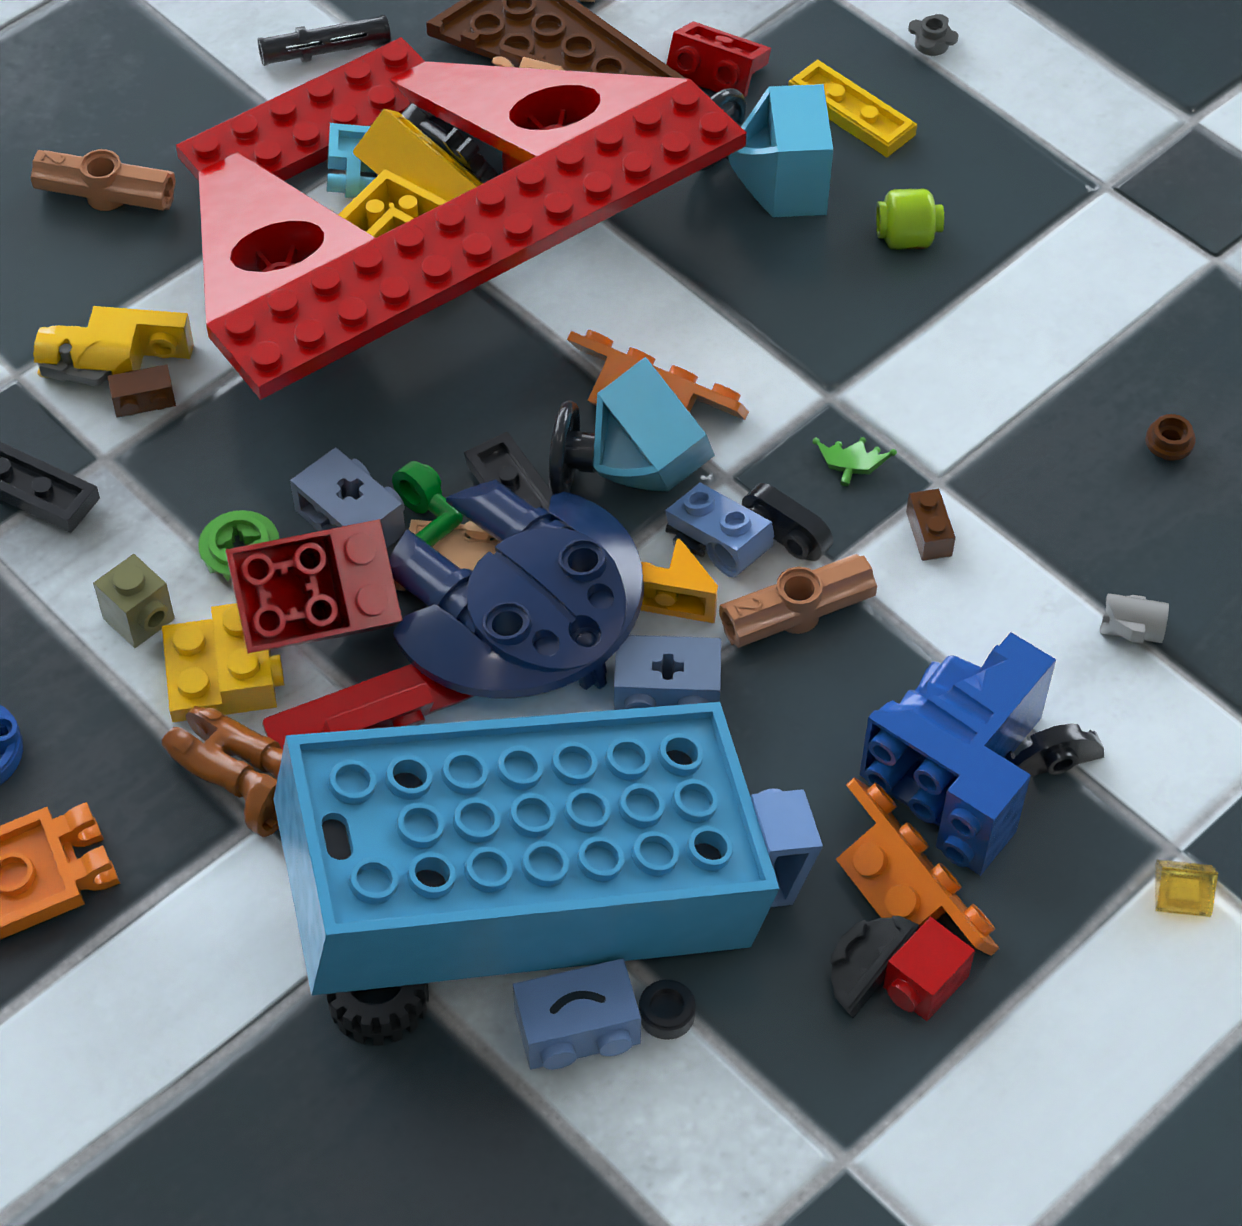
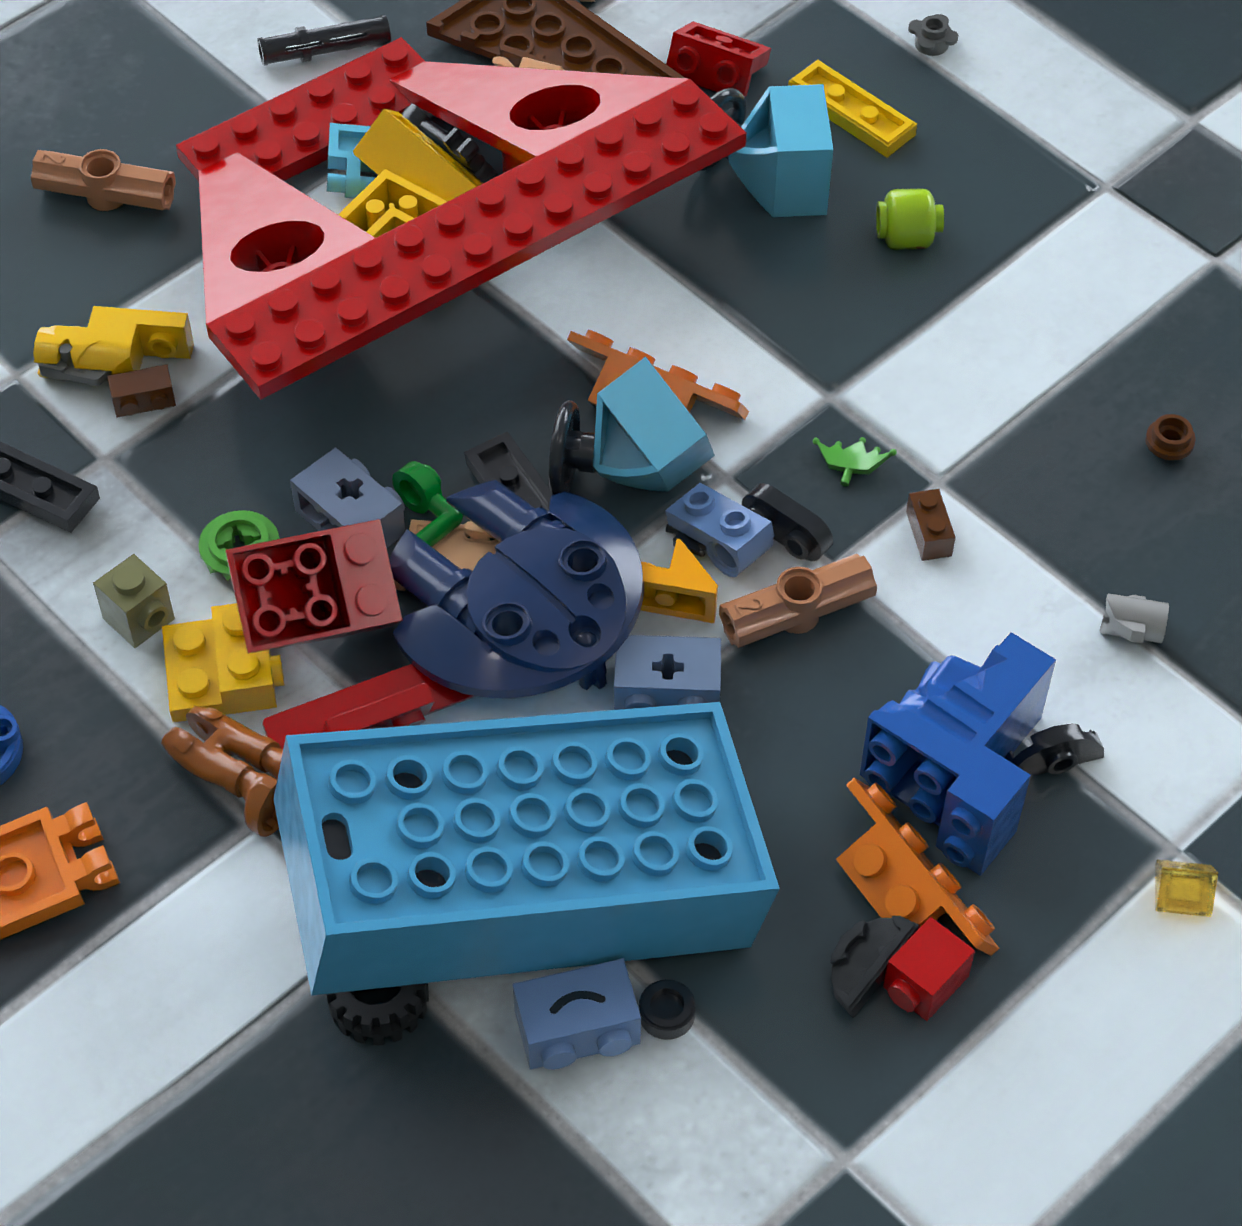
(789, 838): medium blue brick -> none

